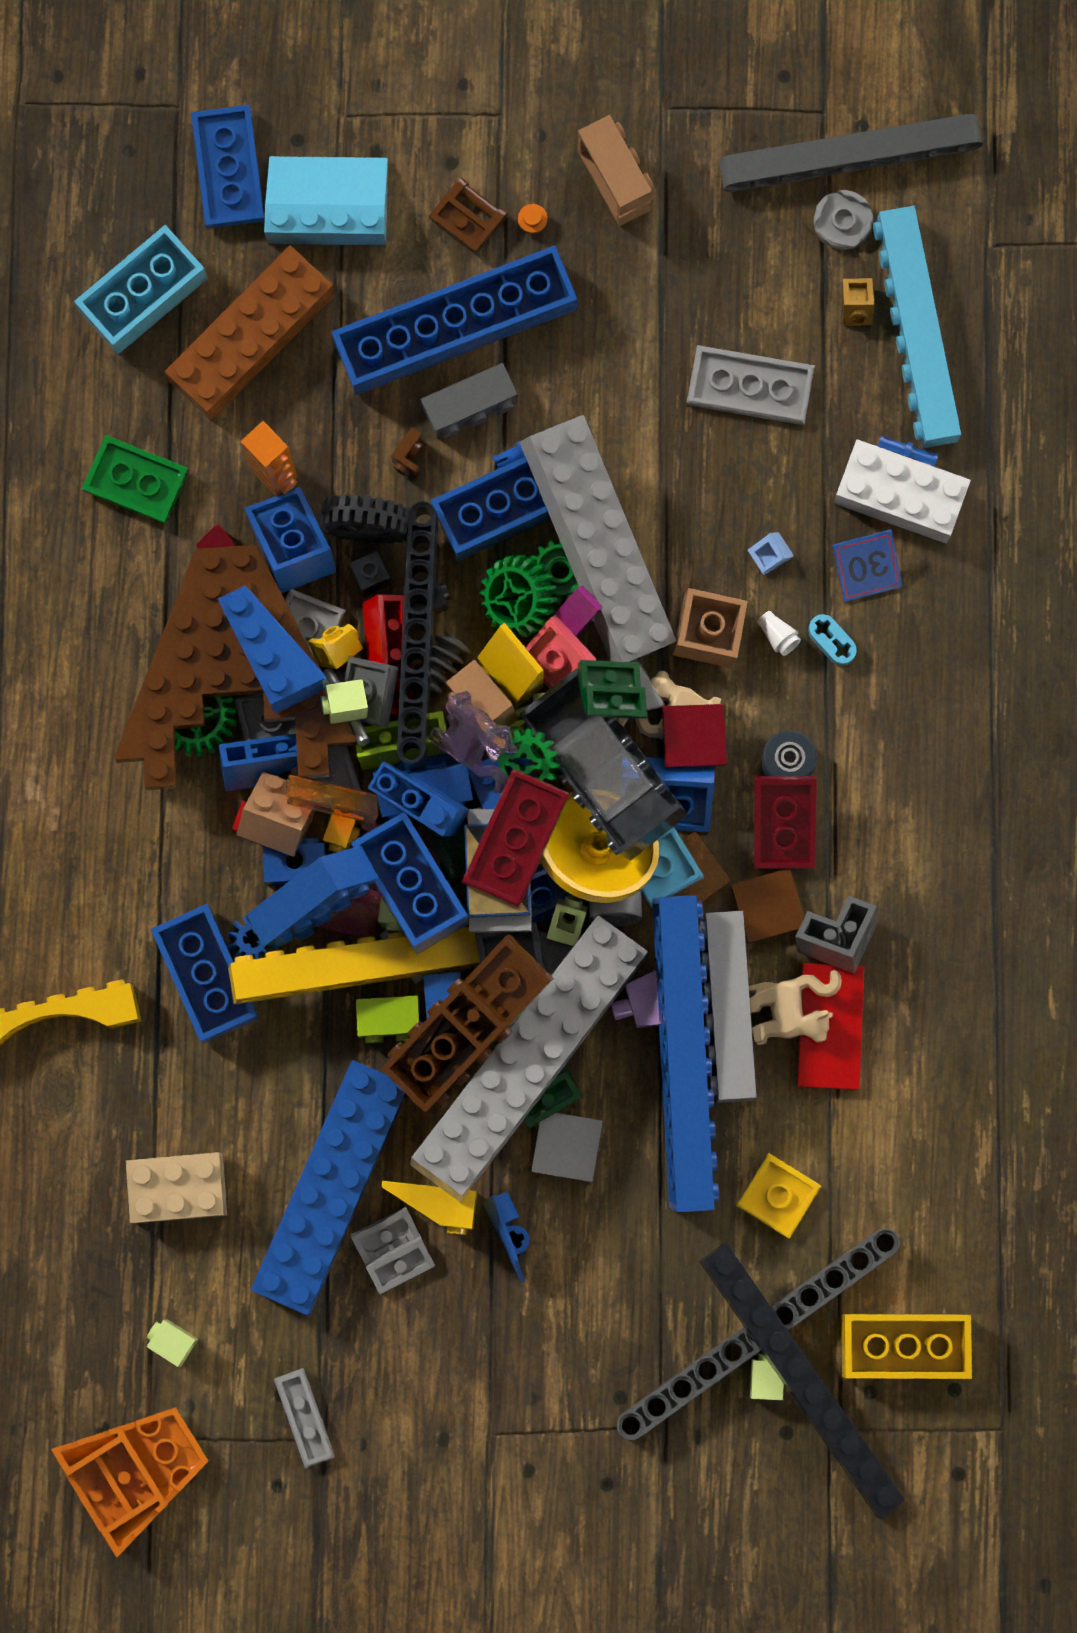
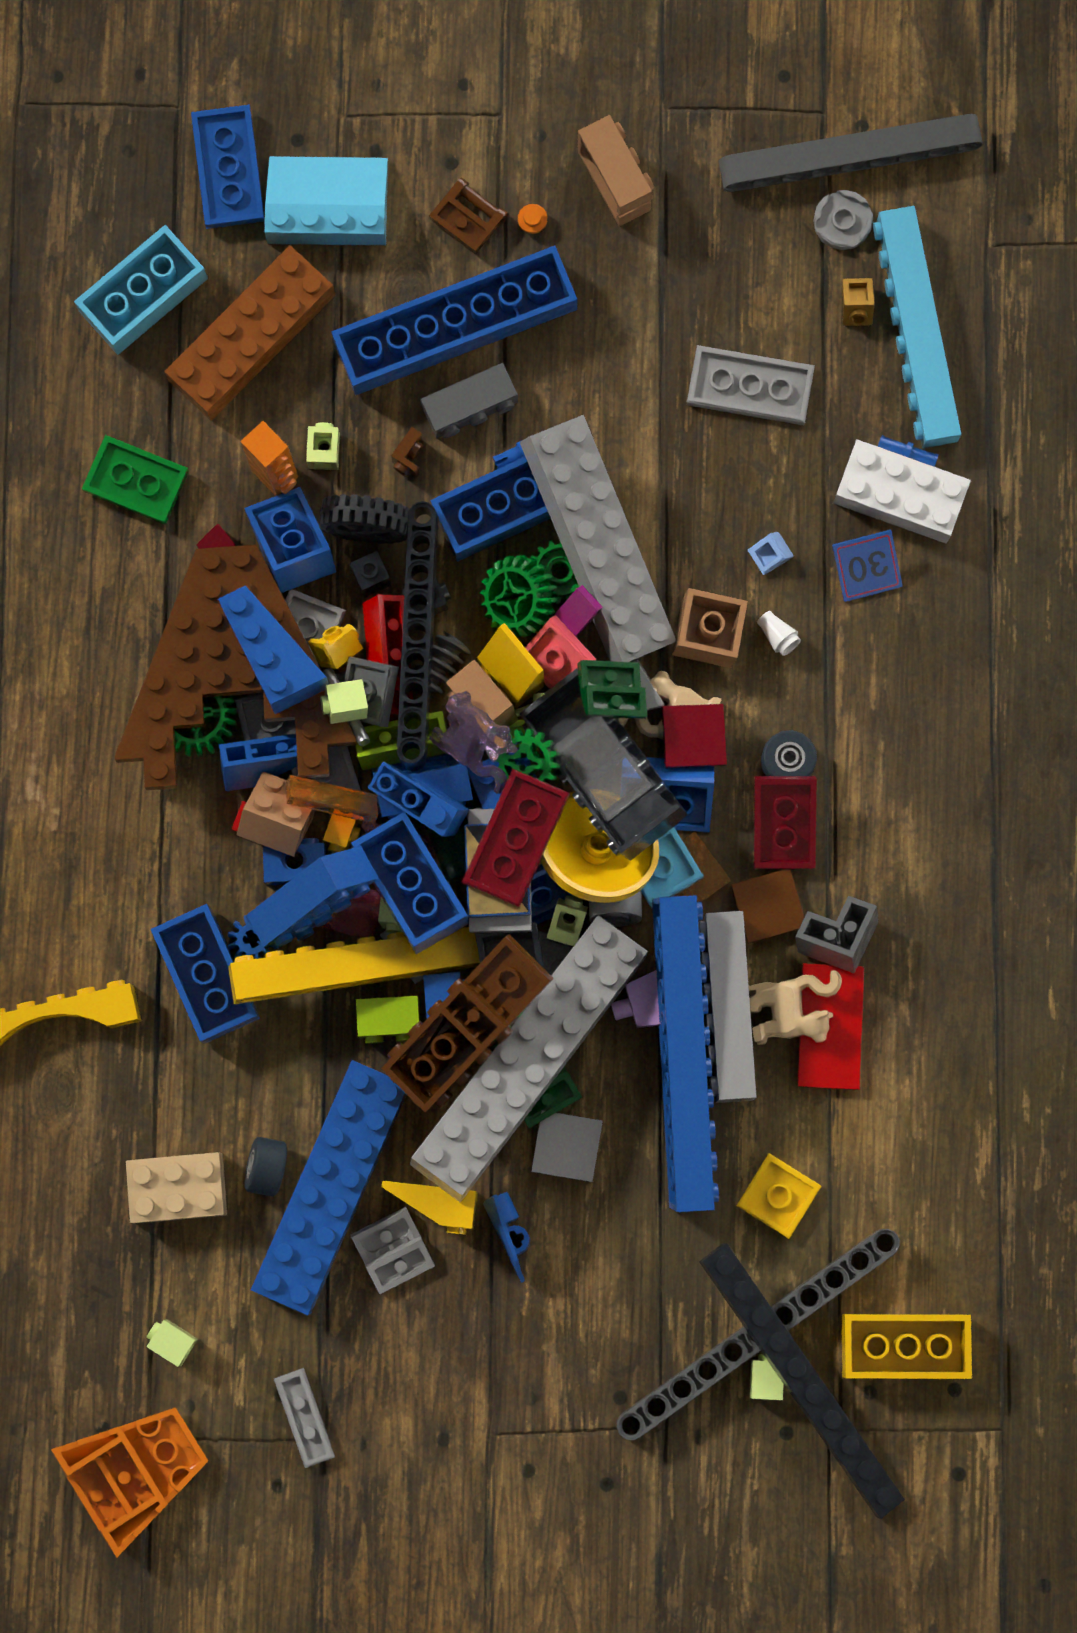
(265, 1166): none -> black wheel
(318, 435): none -> yellowish green brick
(837, 635): medium azure beam -> none

